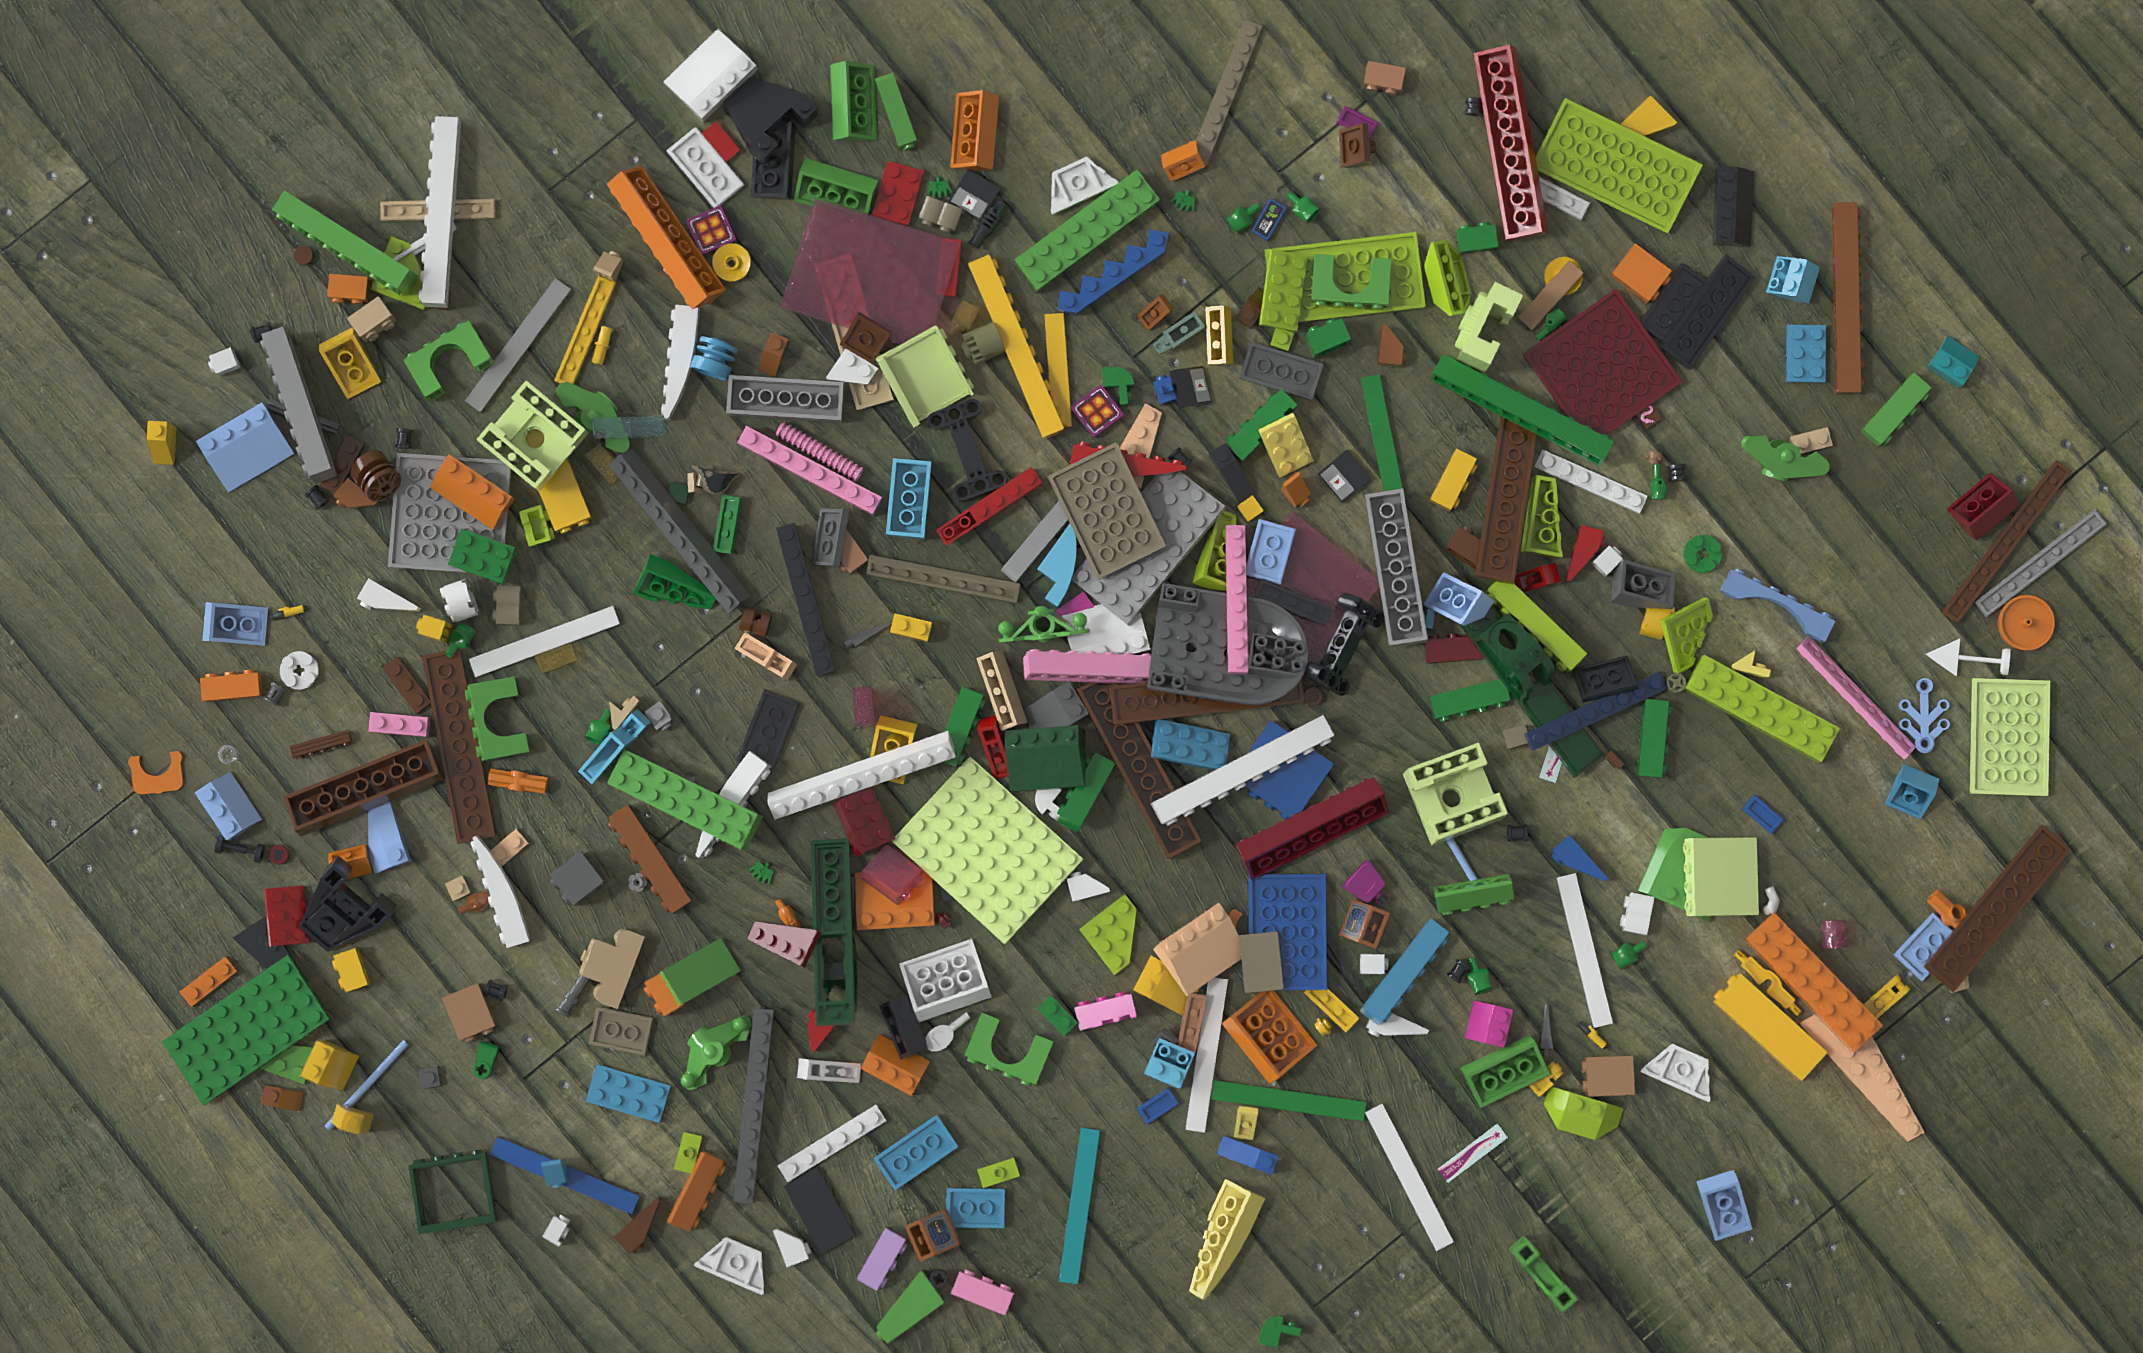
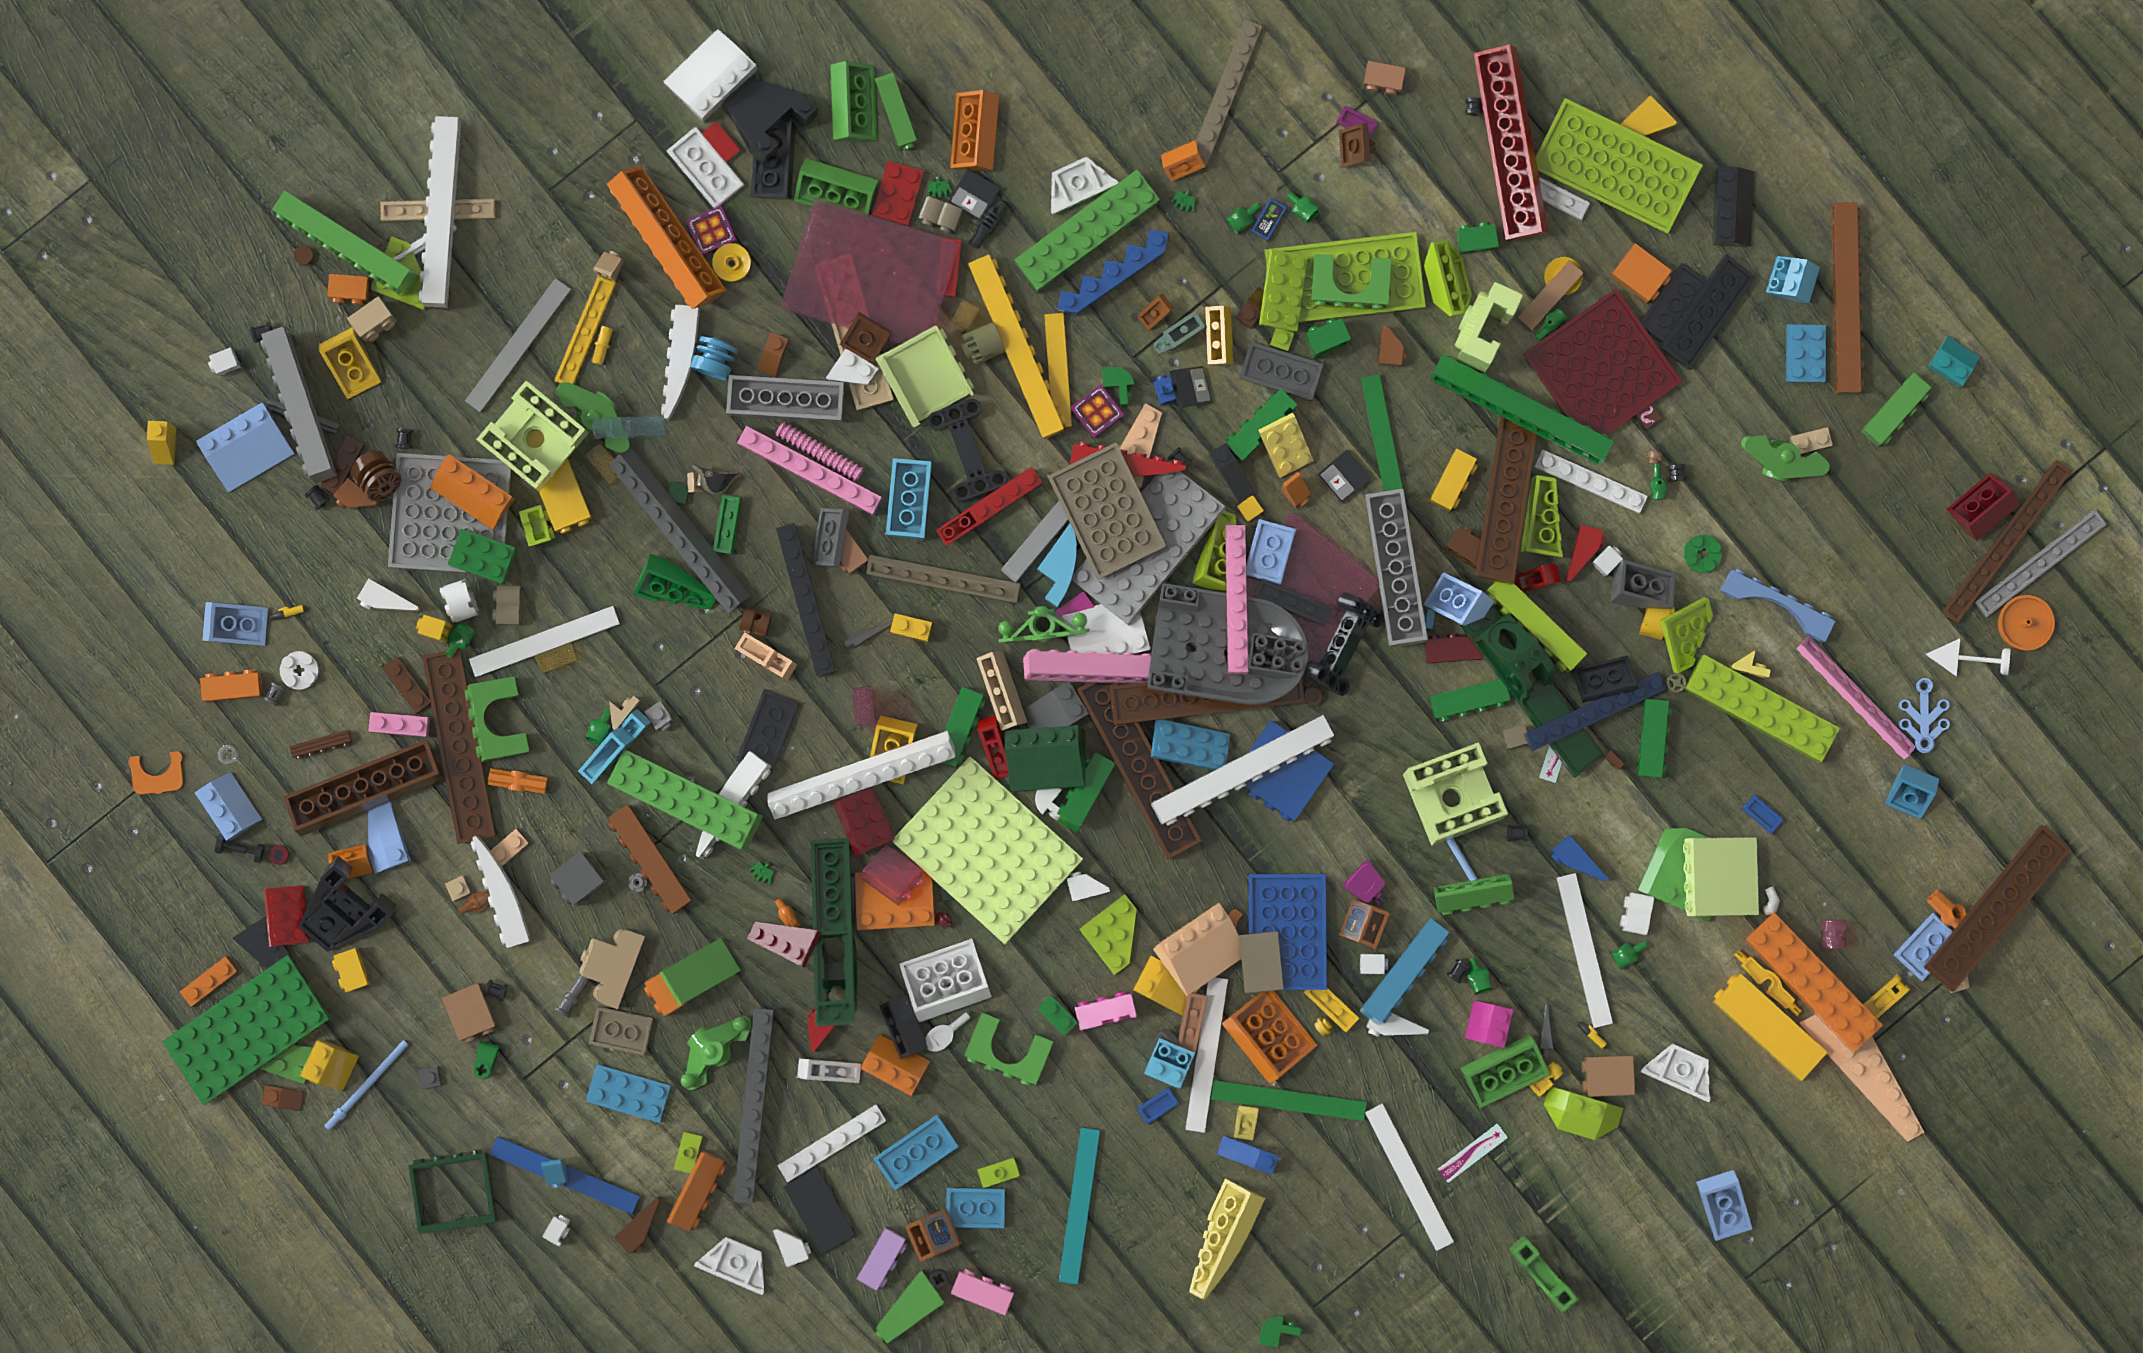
(352, 1119): yellow slope -> none
(422, 362): bright green arch -> none
(1312, 828): dark red brick -> none
(2010, 737): yellowish green plate -> none

